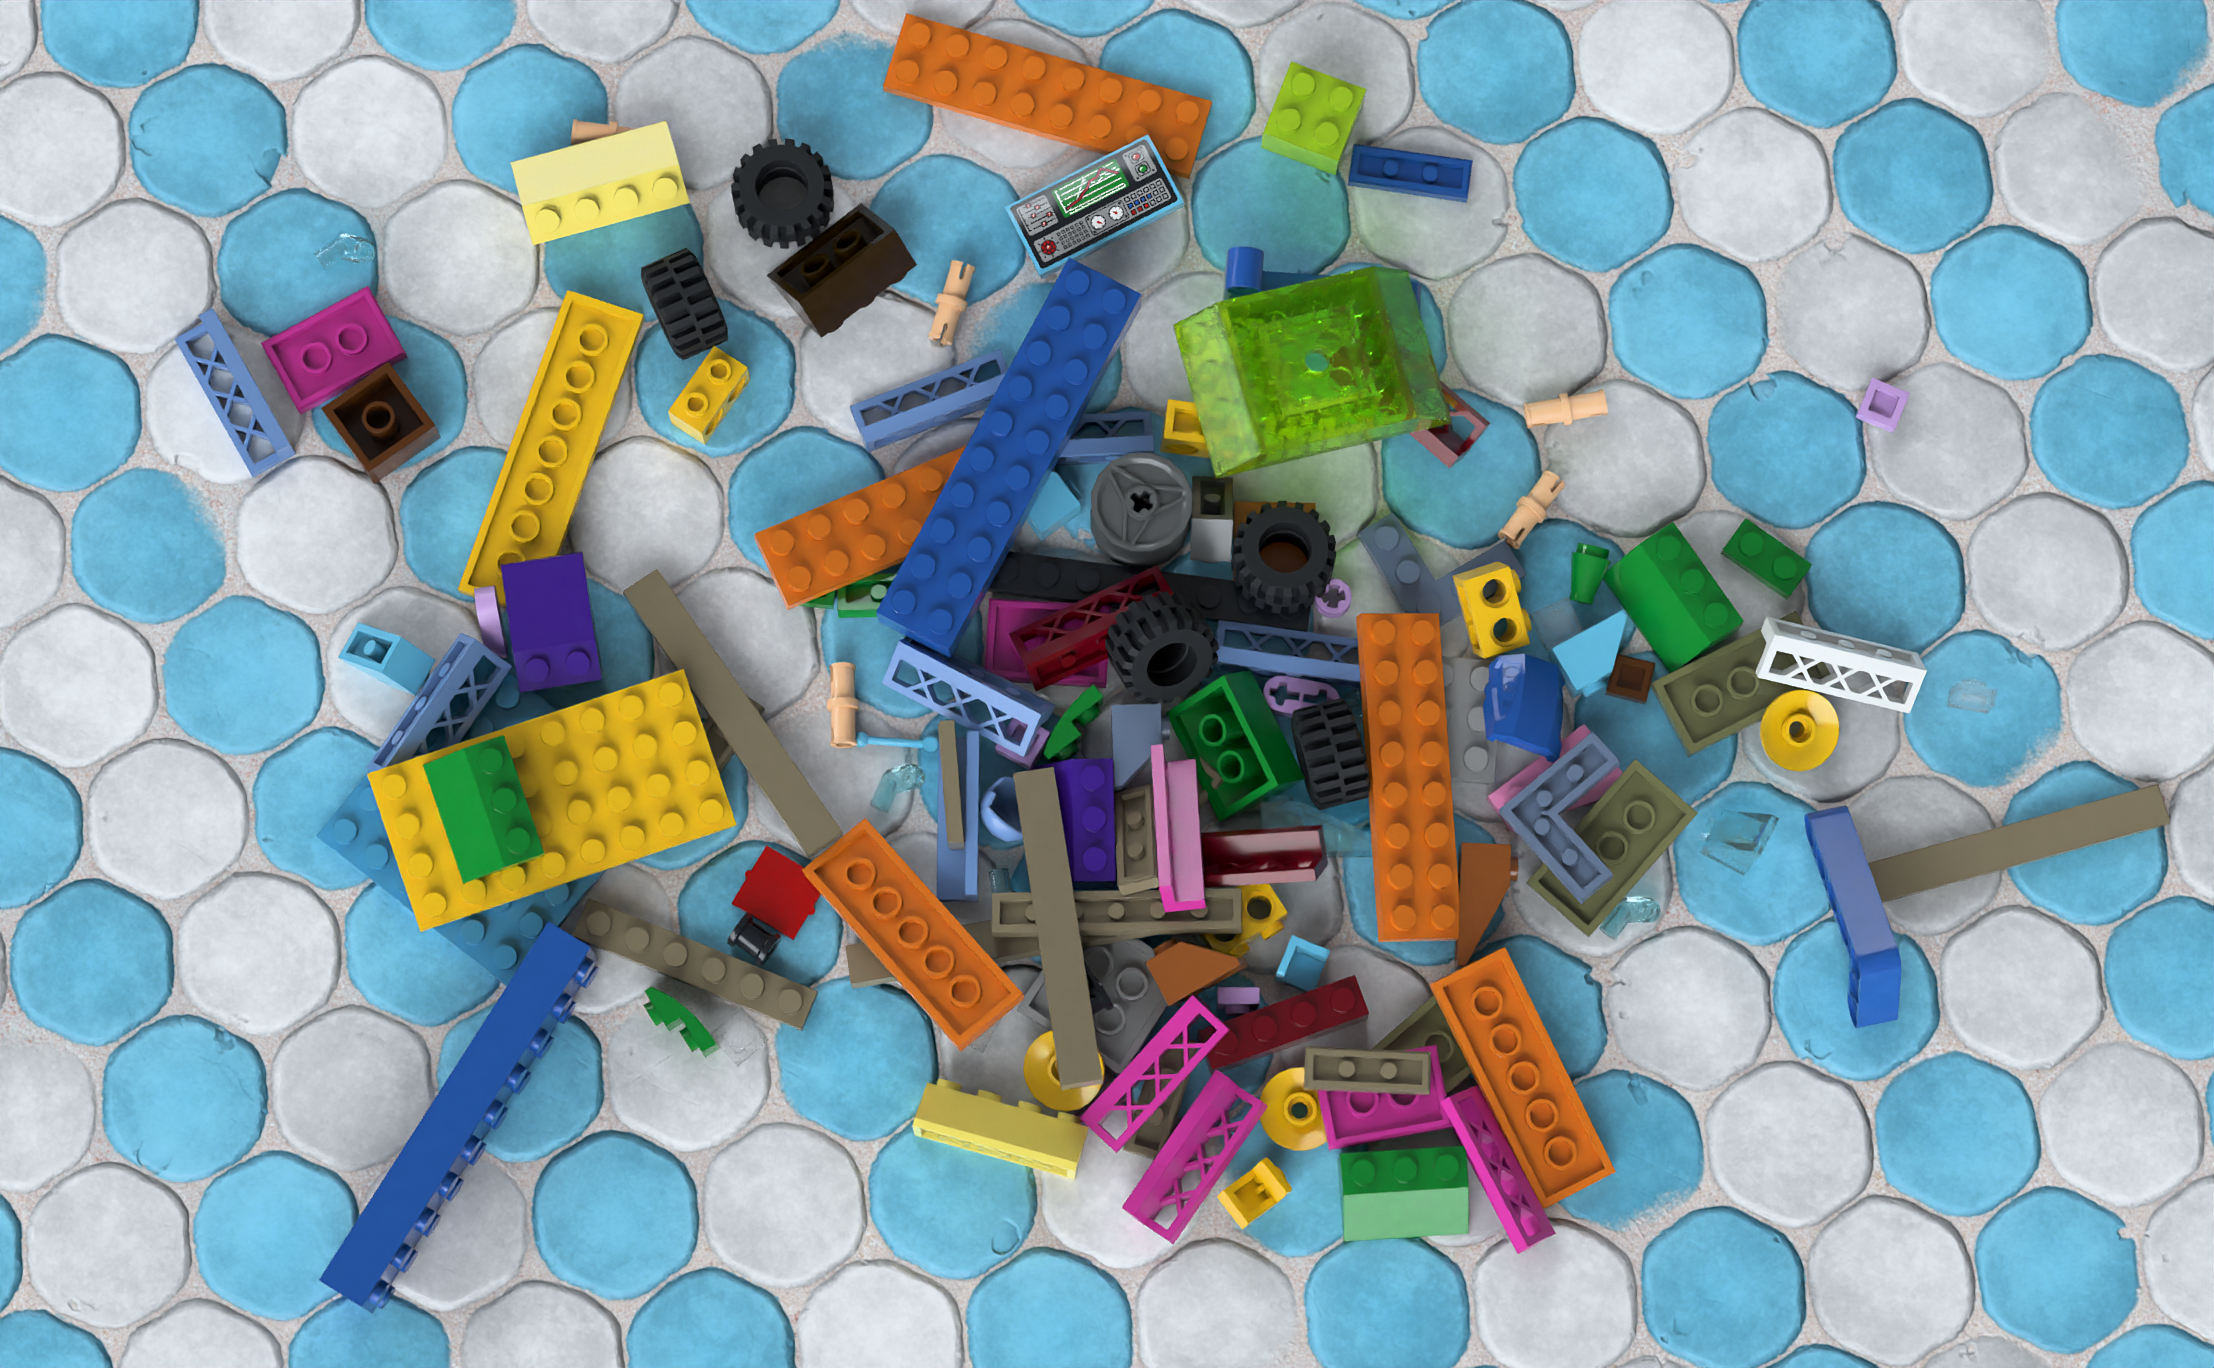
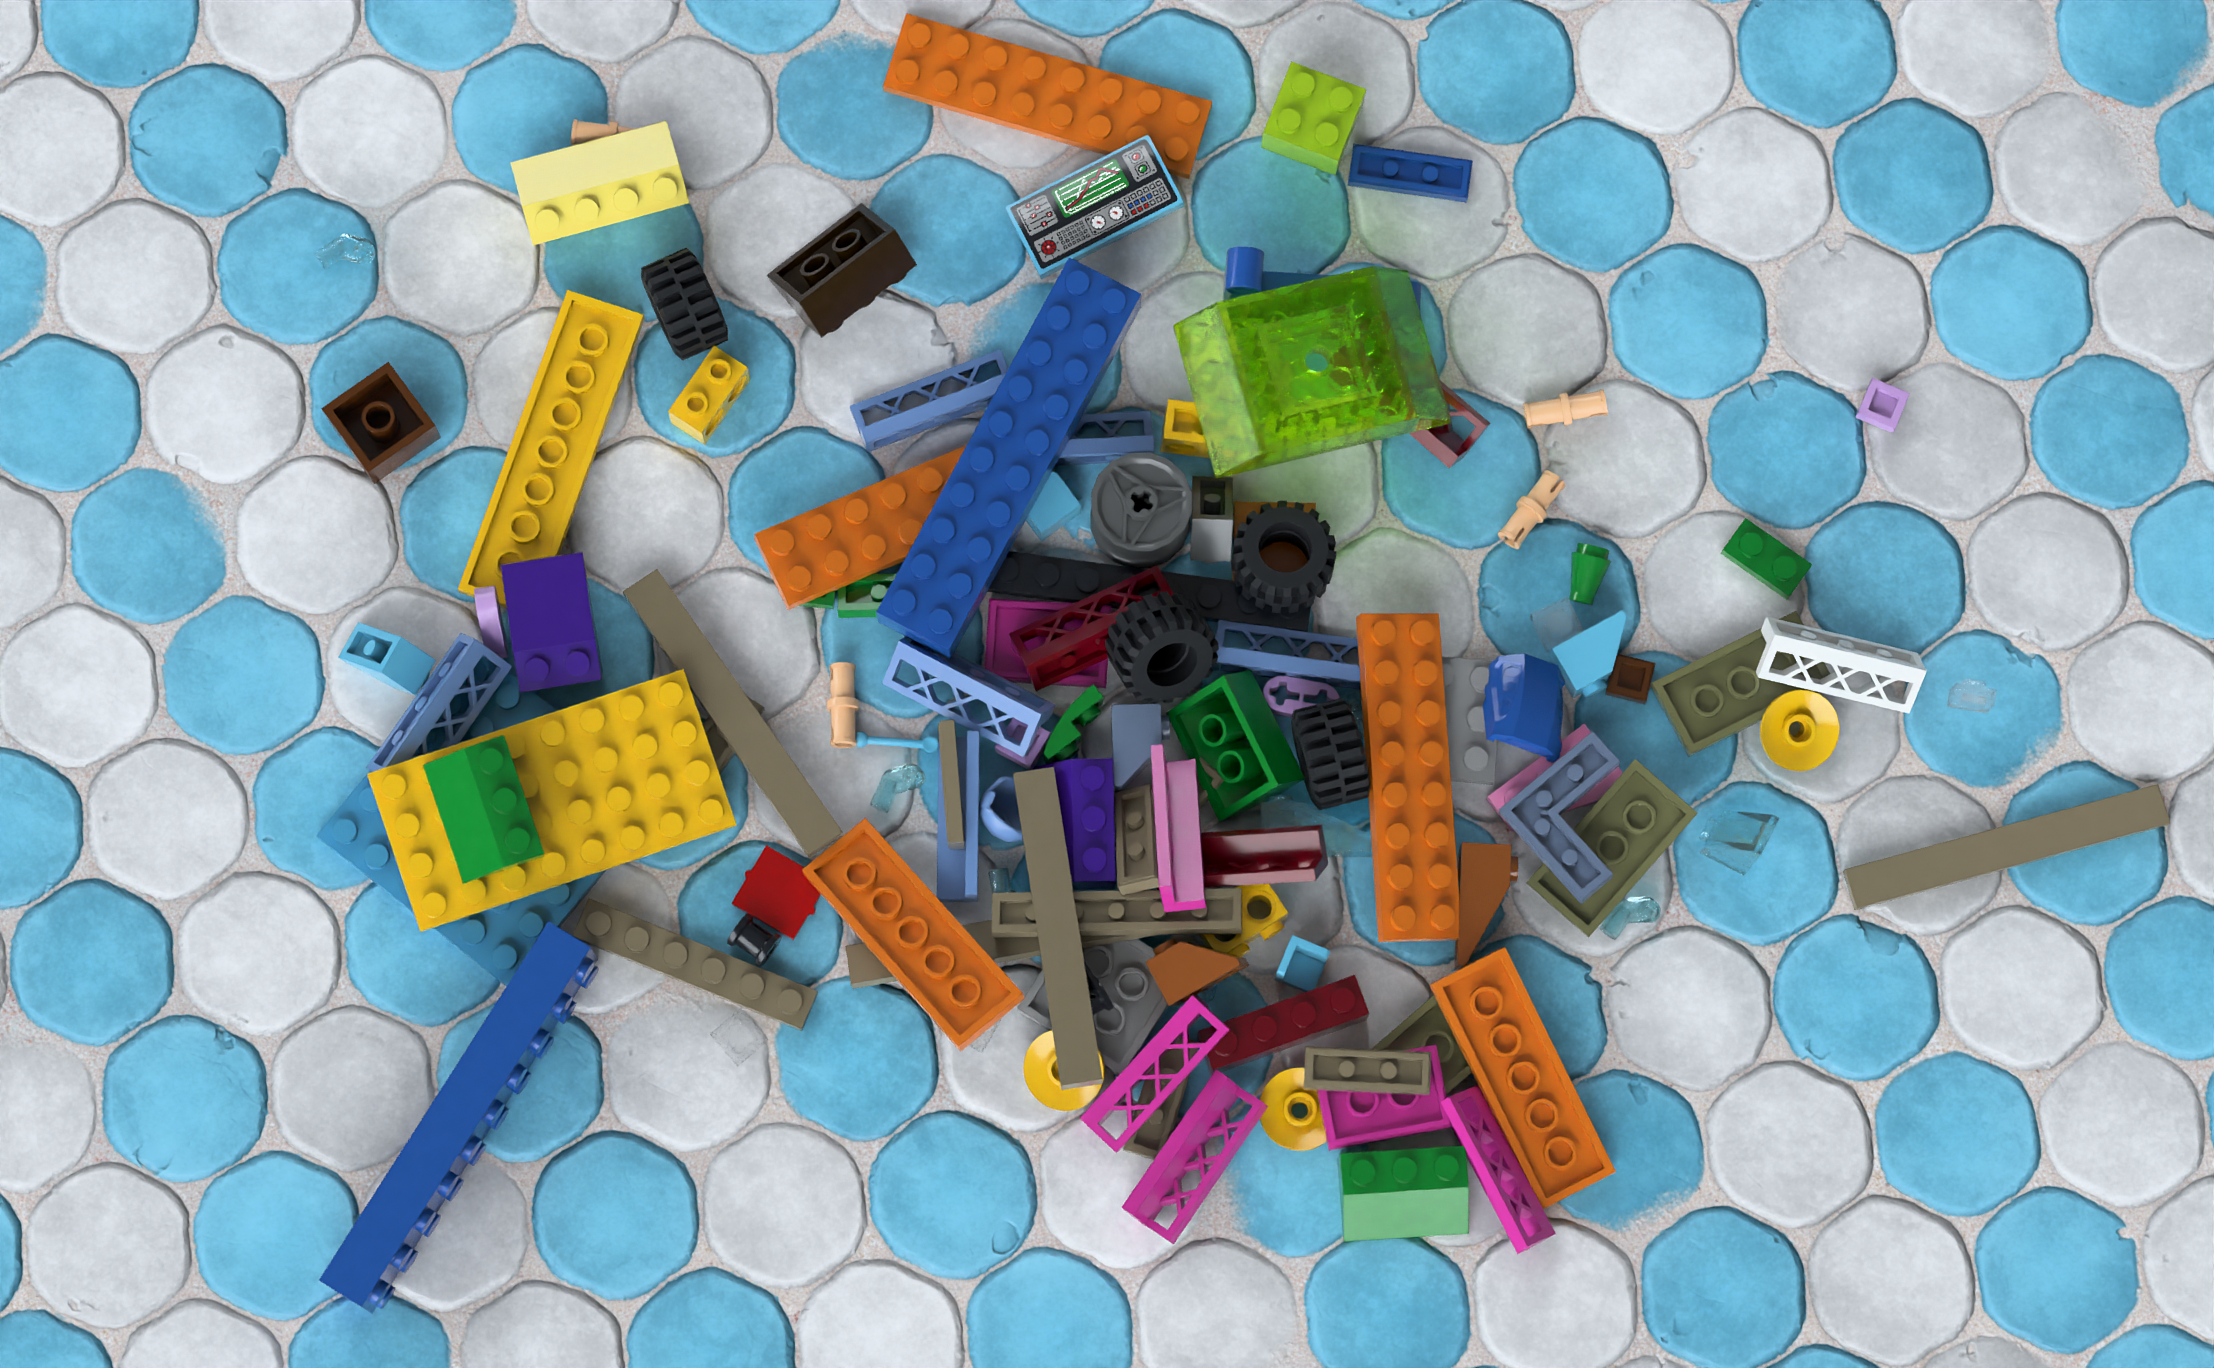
(243, 380): medium blue fence -> none
(333, 350): dark pink tile -> none
(668, 1010): green slope -> none
(782, 162): black tyre -> none
(951, 302): light nougat pin -> none
(1000, 1129): light yellow slope -> none
(1237, 1000): lavender plate -> none
(1255, 1192): yellow bracket -> none
(1342, 606): lavender bush -> none
(1411, 578): sand blue plate -> none
(1483, 613): yellow brick -> none
(1672, 598): green slope -> none
(1860, 916): beam -> none

